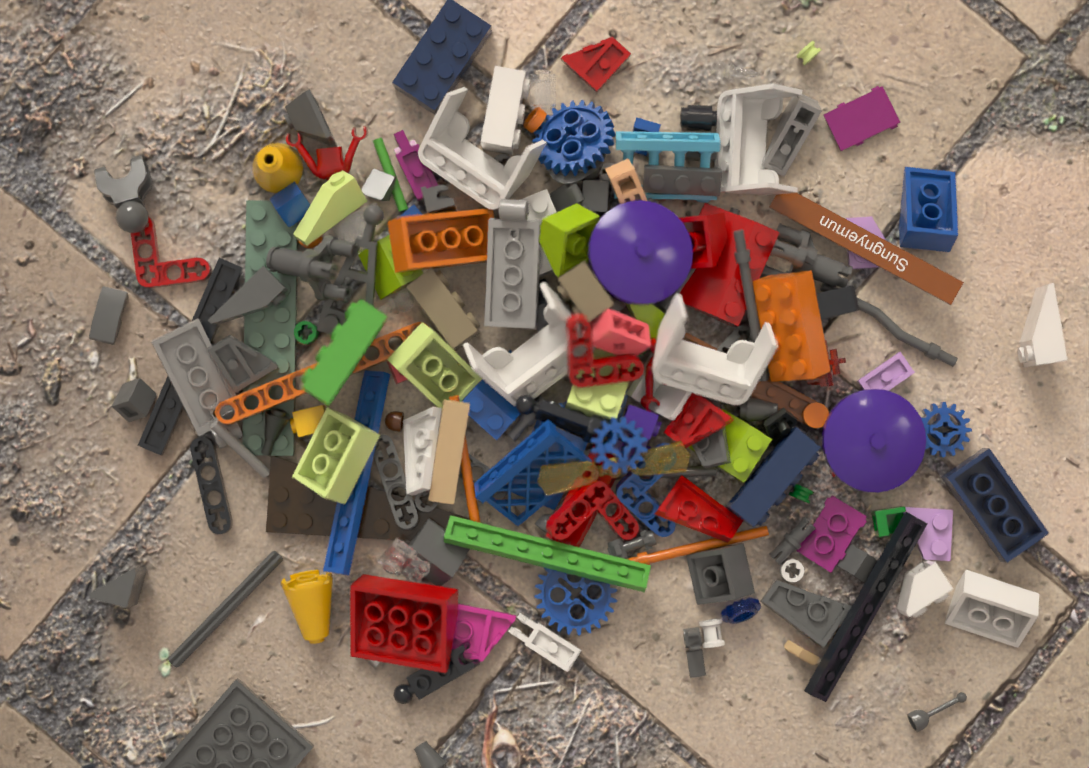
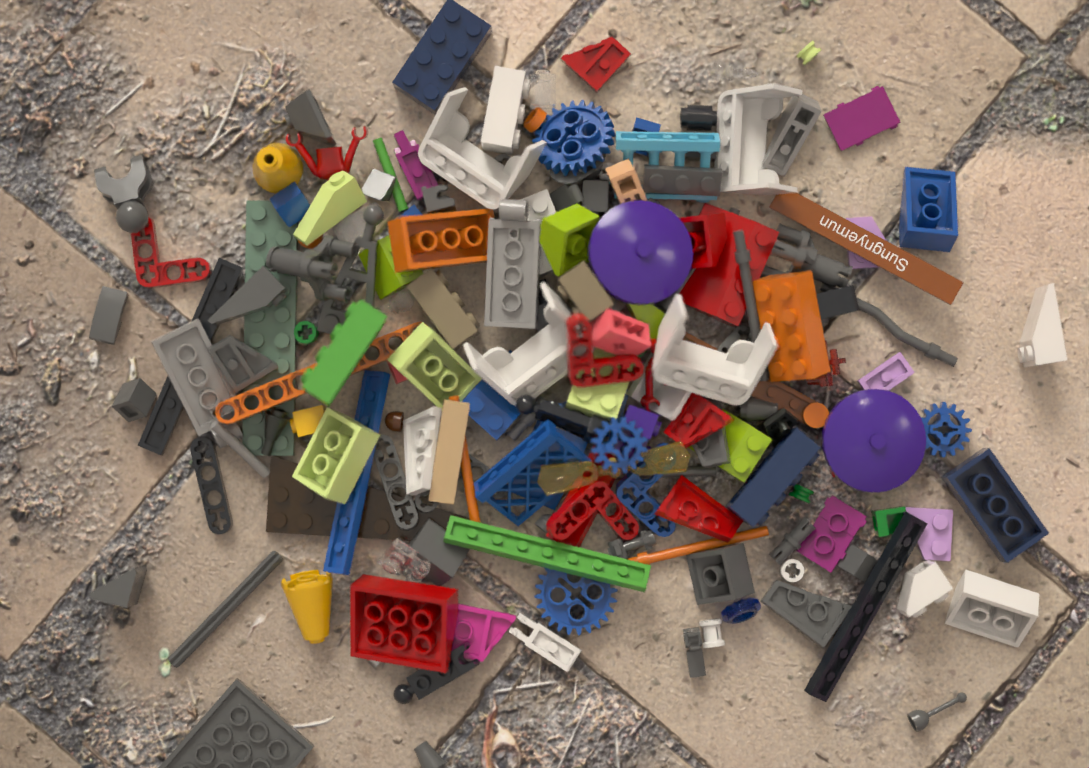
(801, 653): tan tile -> none

